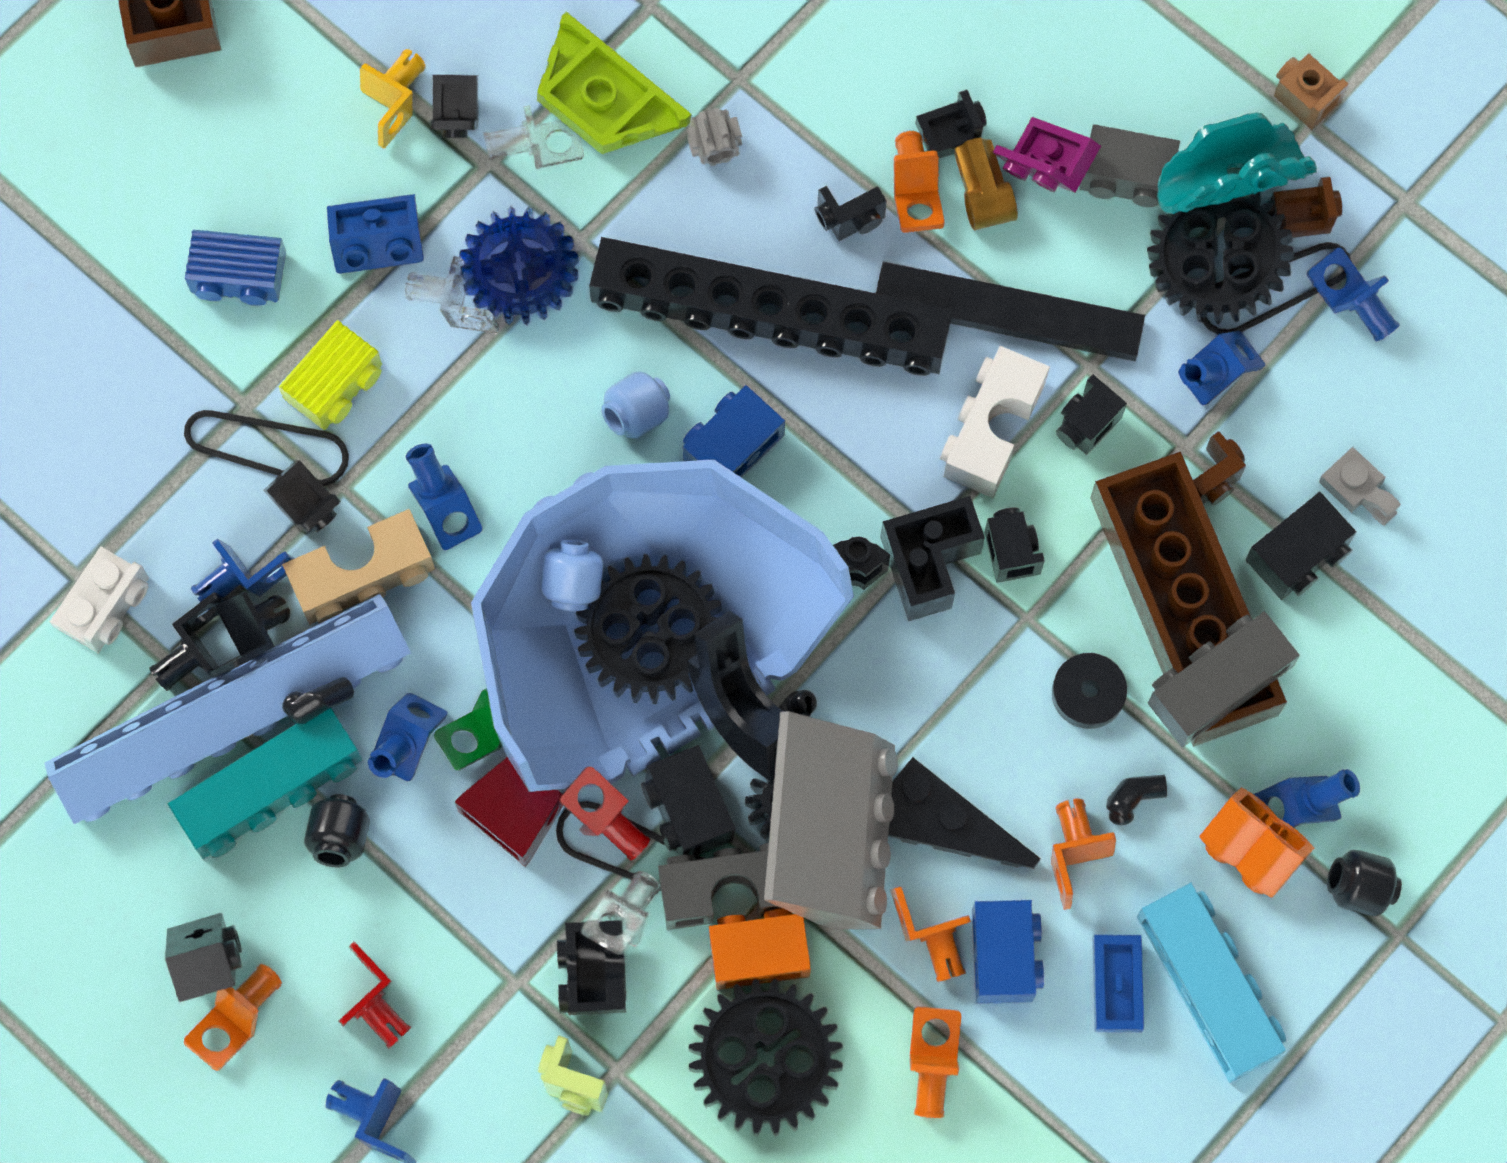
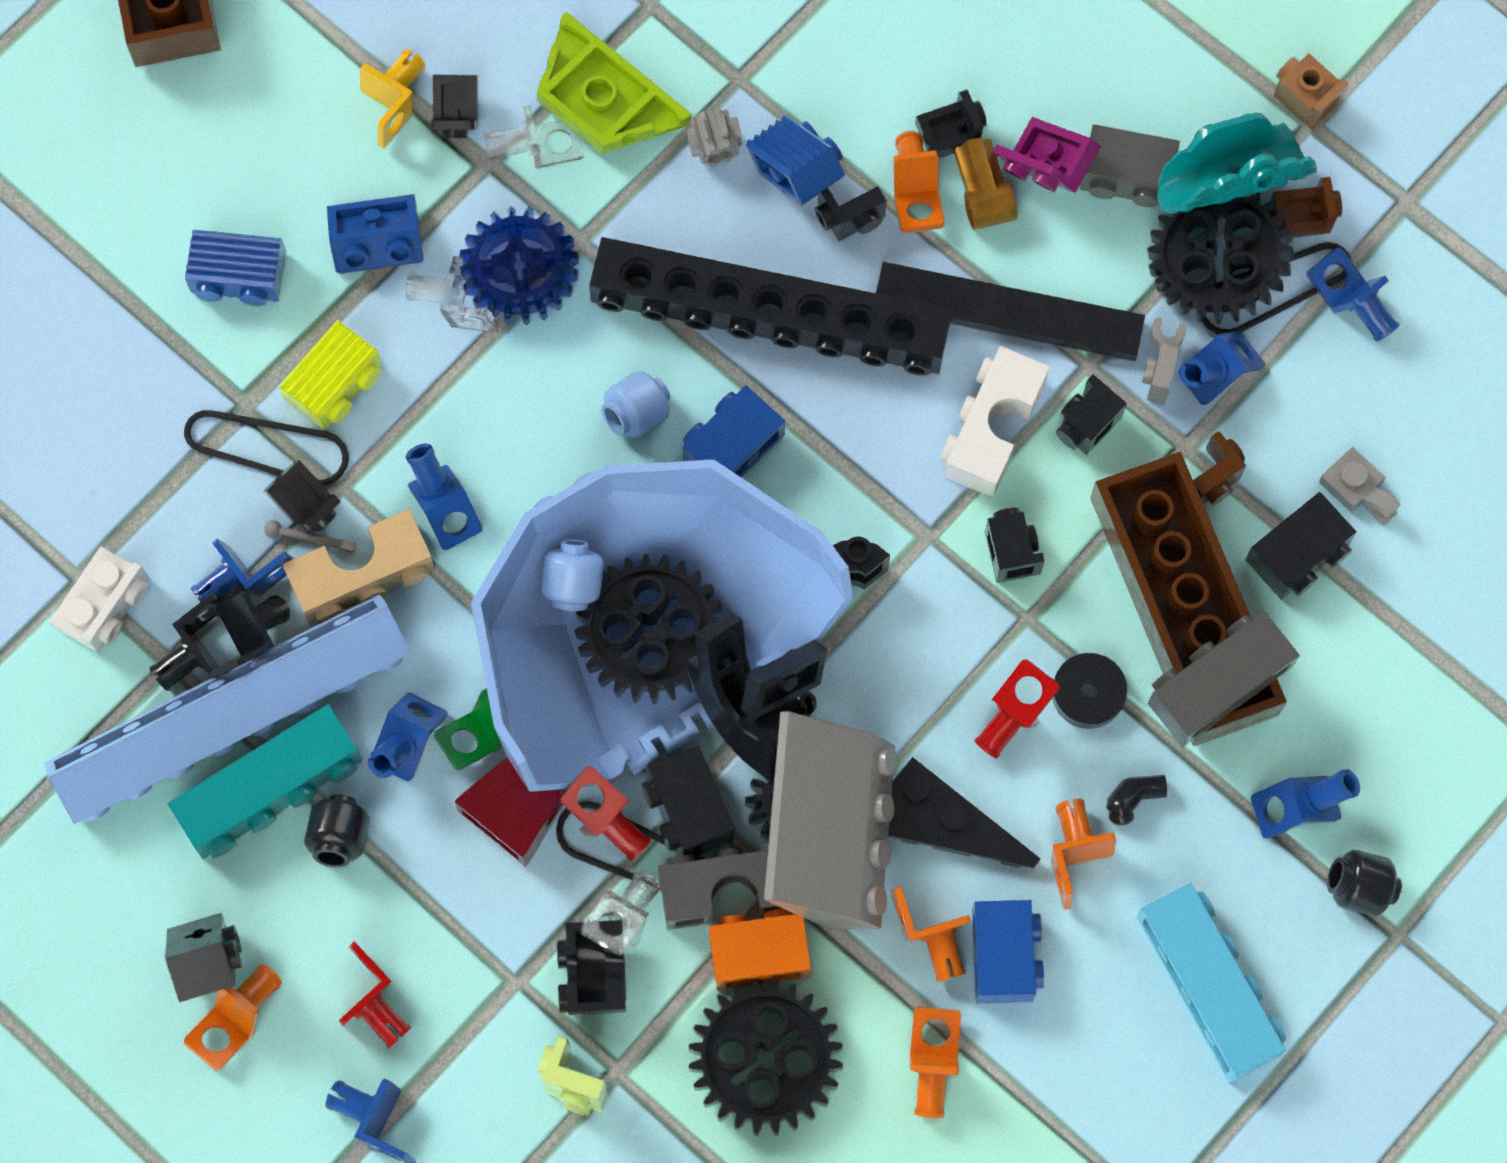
(274, 529): none -> light grey hinge
(307, 706): black arm -> none
(783, 679): none -> black plate
(796, 159): none -> blue brick
(923, 545): black brick -> none
(1013, 712): none -> red bracket
(1118, 983): blue plate -> none
(1160, 370): none -> light grey plate
(1255, 843): orange brick -> none

